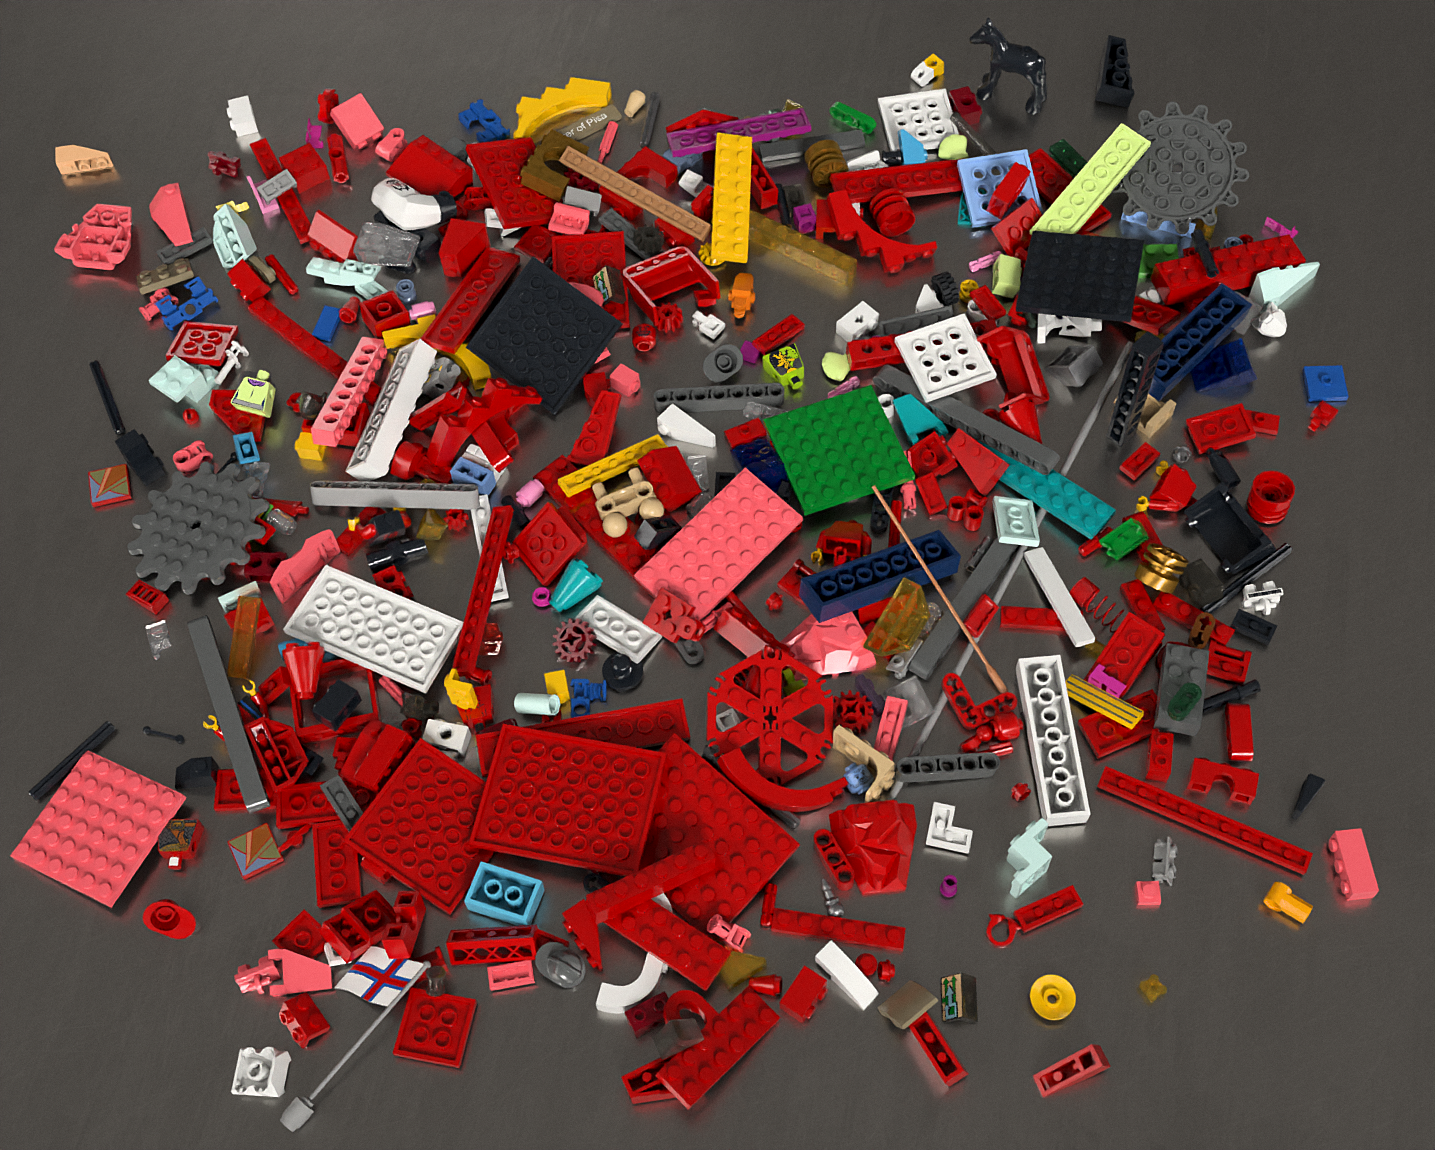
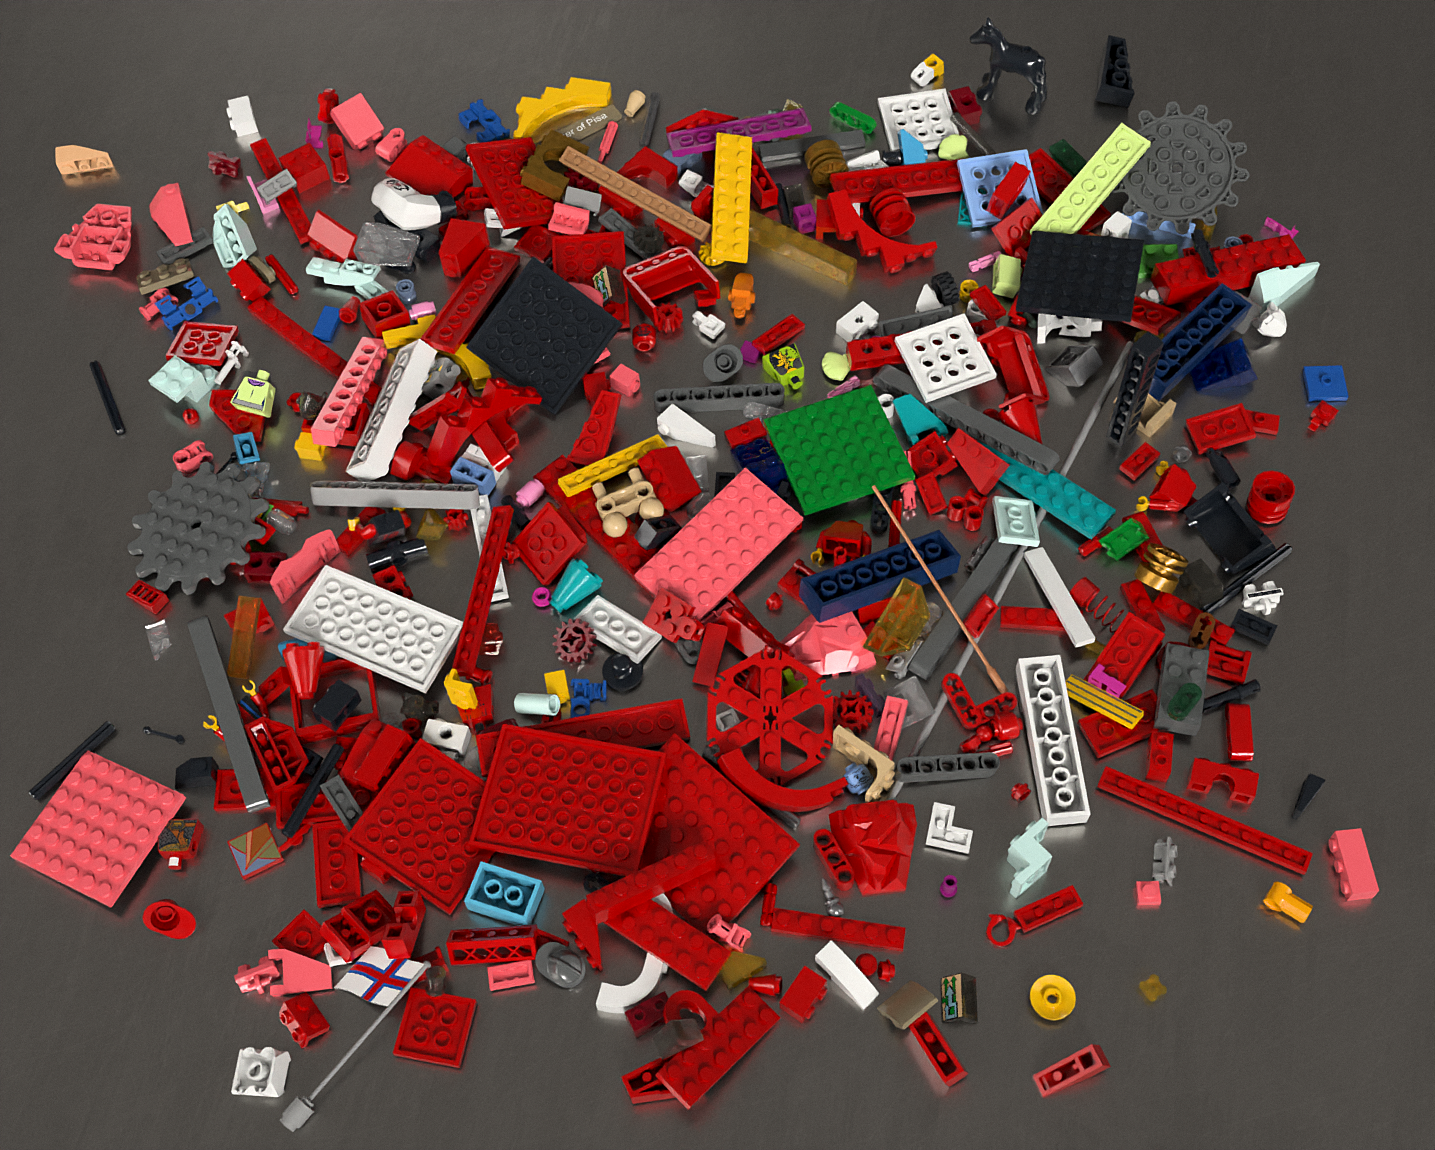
(109, 485): tile -> none
(140, 457): black brick -> none
(230, 600): light aqua tile -> none
(312, 791): none -> black axle
(392, 688): coral axle -> none
(710, 654): none -> red slope
(1117, 226): none -> white brick

